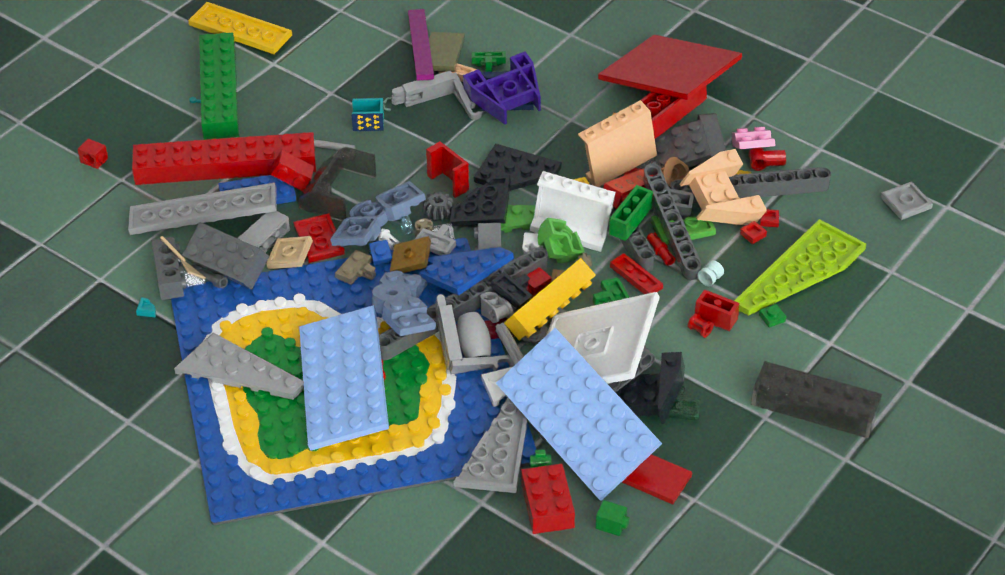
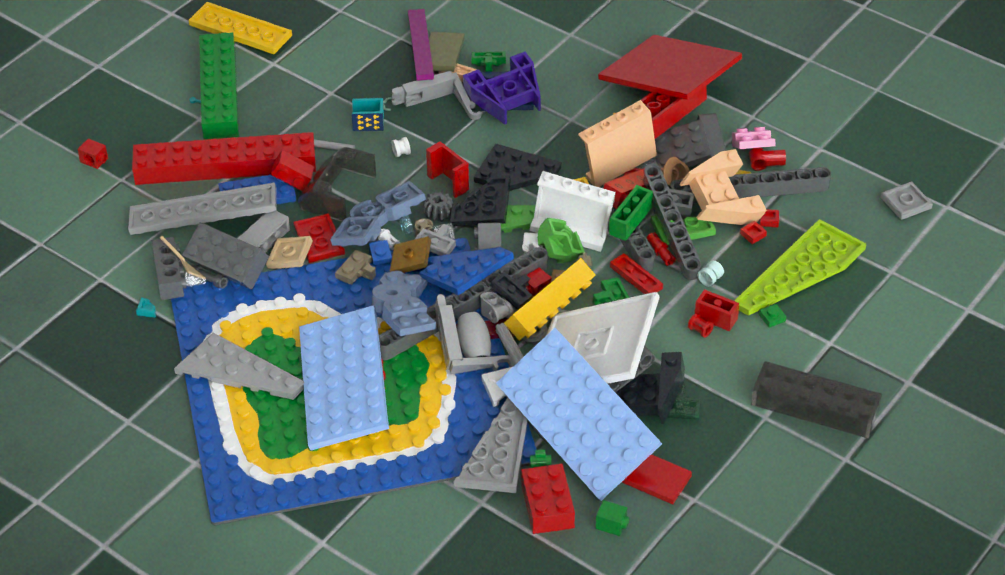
(400, 147): none -> white wheel

